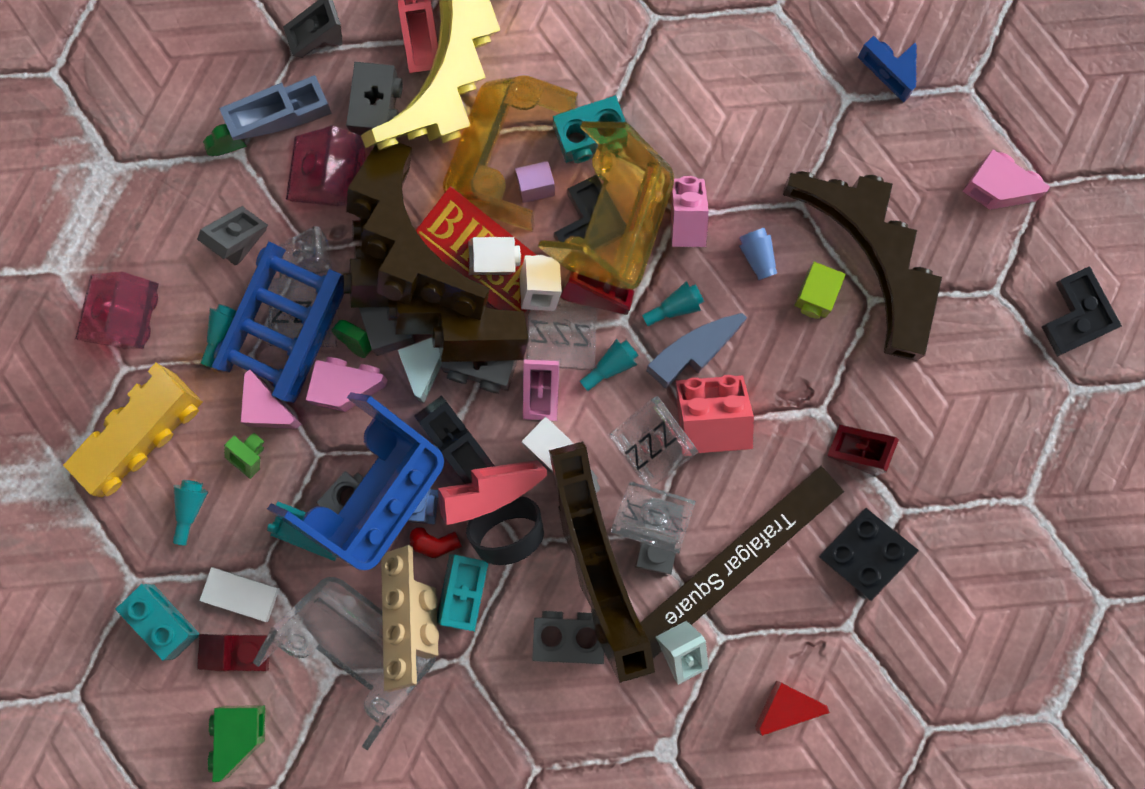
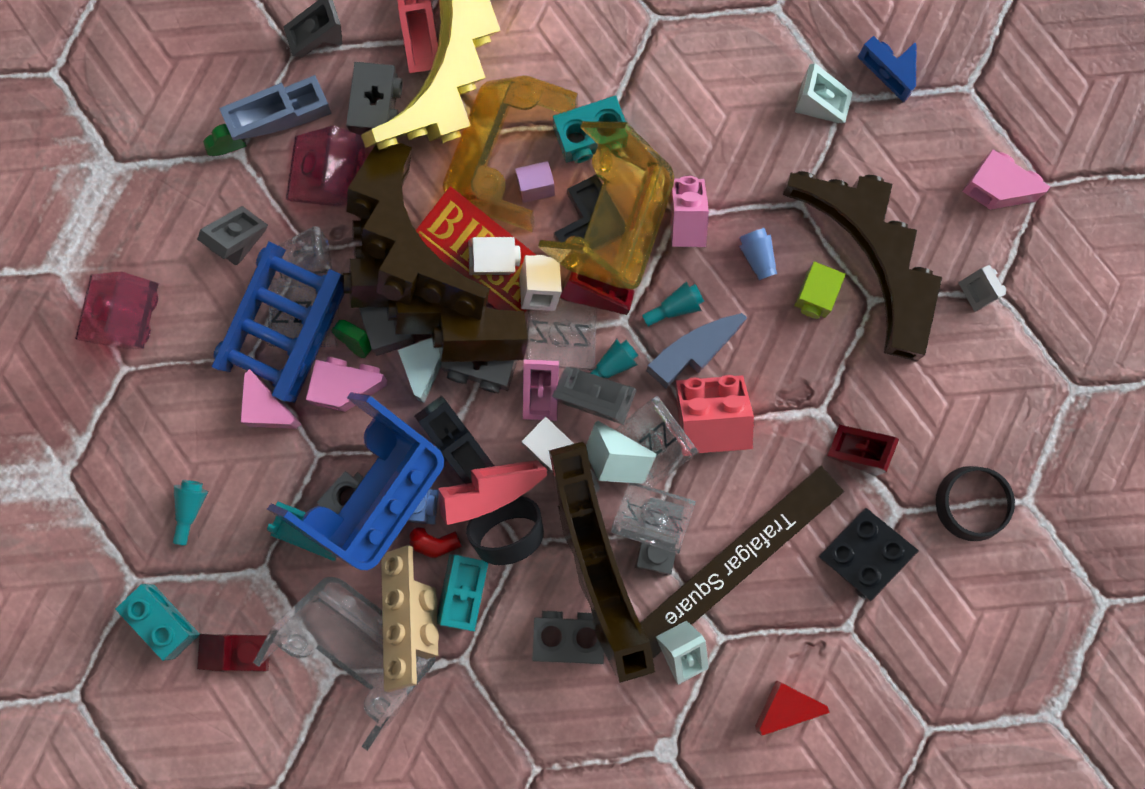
(133, 432): yellow wedge -> none
(218, 325): teal cone -> none
(236, 736): green slope -> none
(239, 594): white tile -> none
(245, 455): bright green tile -> none
(594, 395): none -> dark grey hinge
(617, 456): none -> light aqua slope
(823, 96): none -> light aqua slope
(946, 516): none -> black tyre
(982, 288): none -> light grey tile
(1089, 316): black plate -> none

